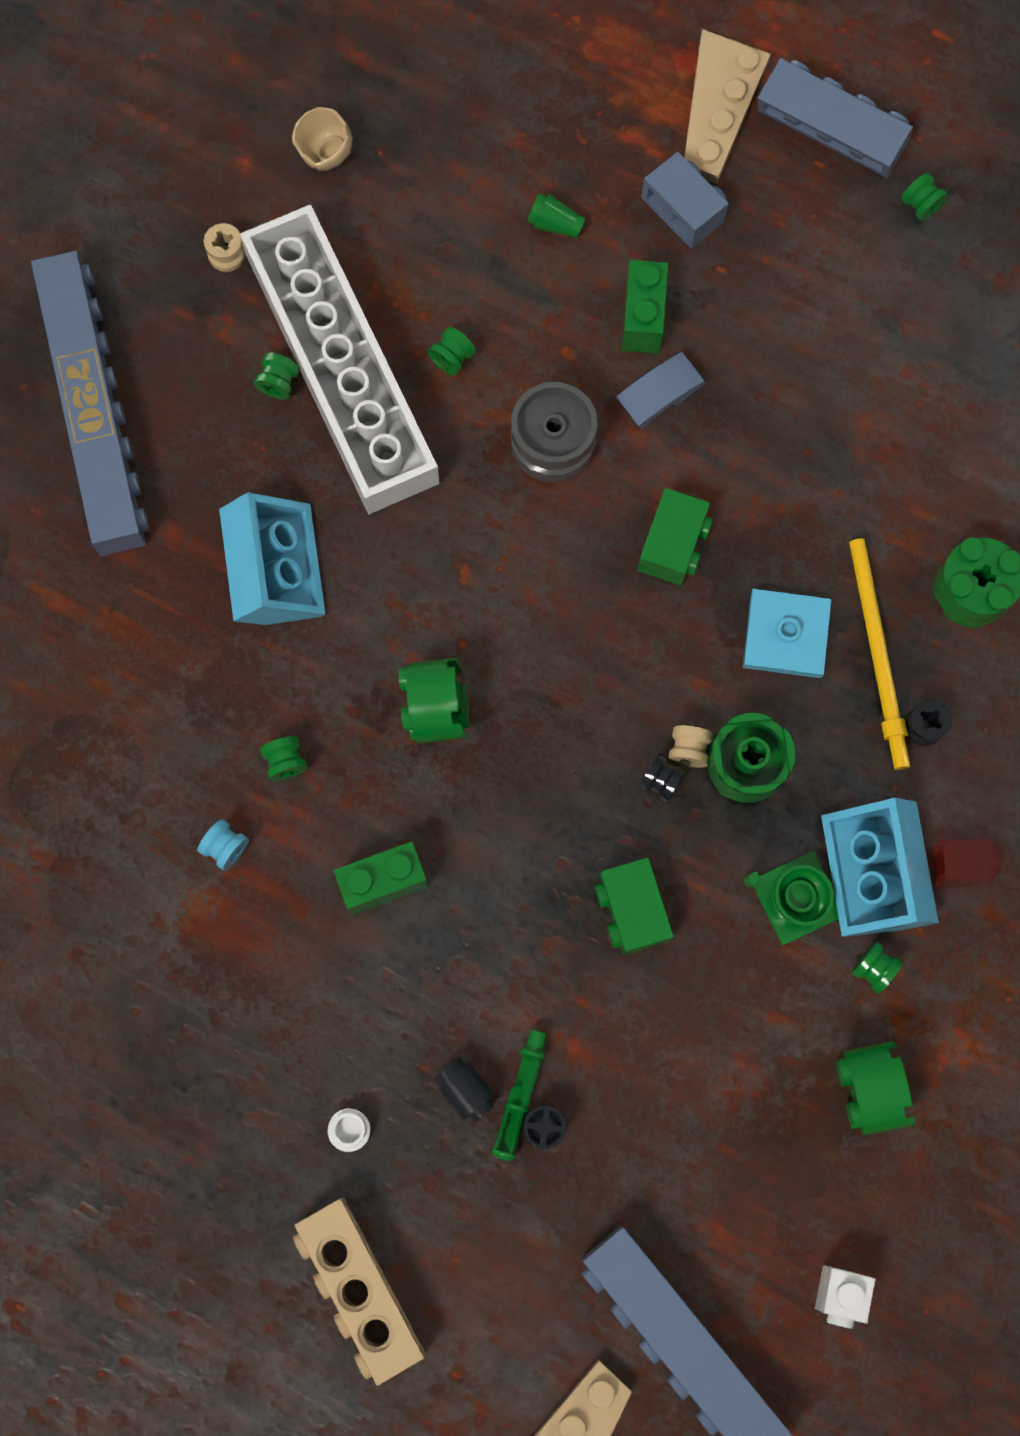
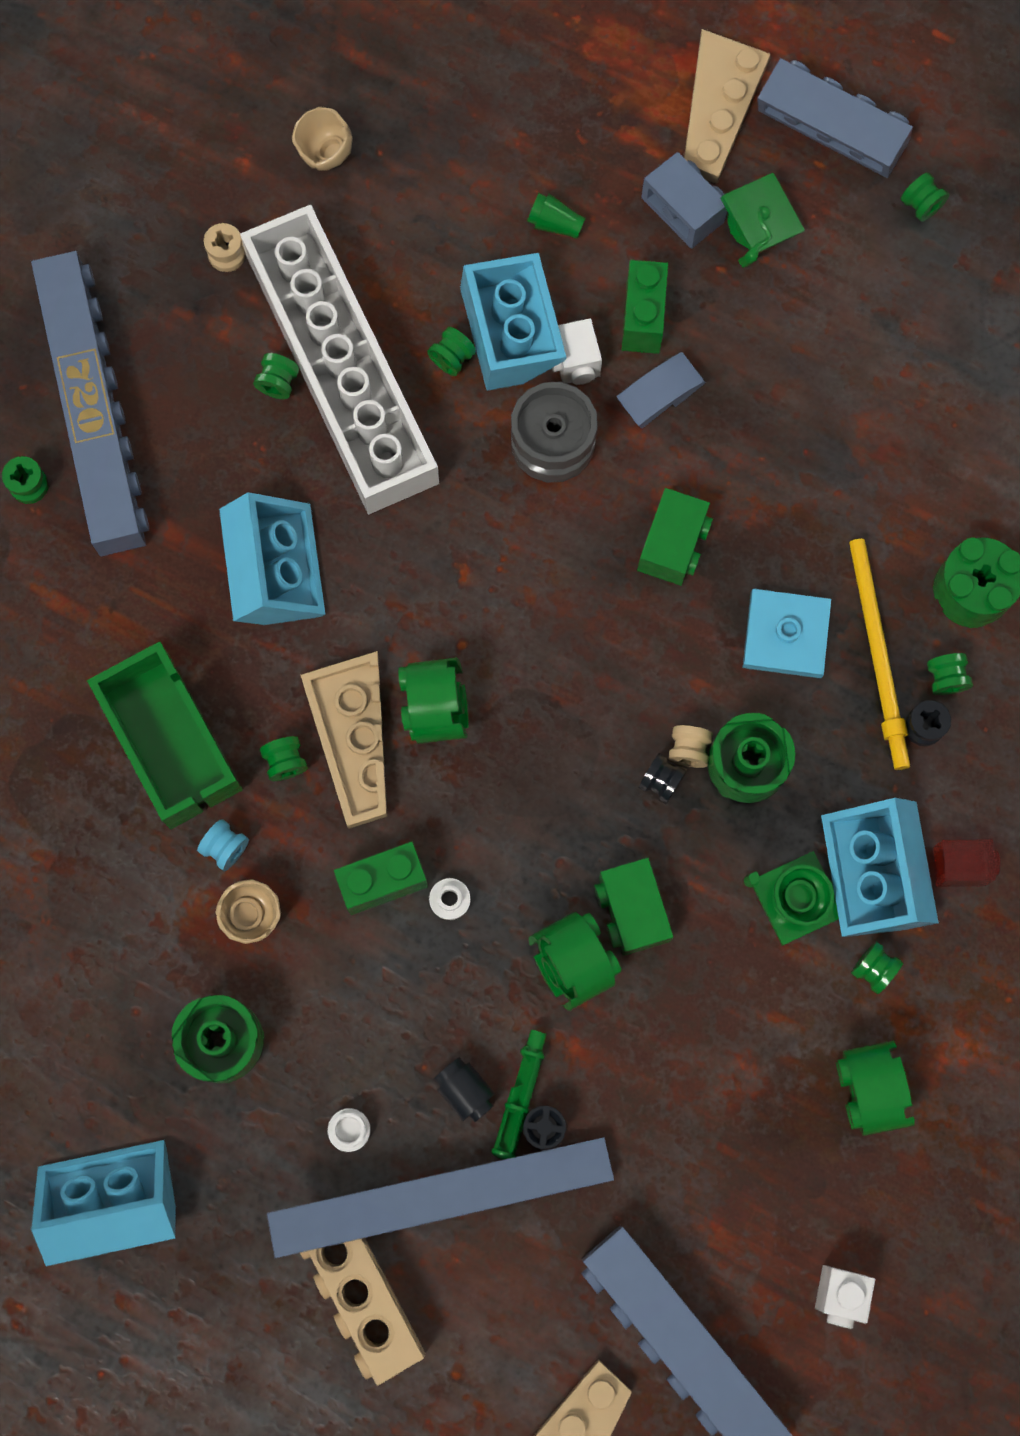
(34, 482): none -> green wheel
(104, 1203): none -> medium azure slope
(164, 735): none -> green piece
(194, 1046): none -> green brick
(248, 911): none -> tan hair
(349, 724): none -> tan wing
(438, 1197): none -> sand blue tile
(449, 912): none -> white plate
(511, 320): none -> medium azure slope
(574, 959): none -> green brick
(582, 353): none -> white brick
(760, 216): none -> green hat
(949, 674): none -> green wheel

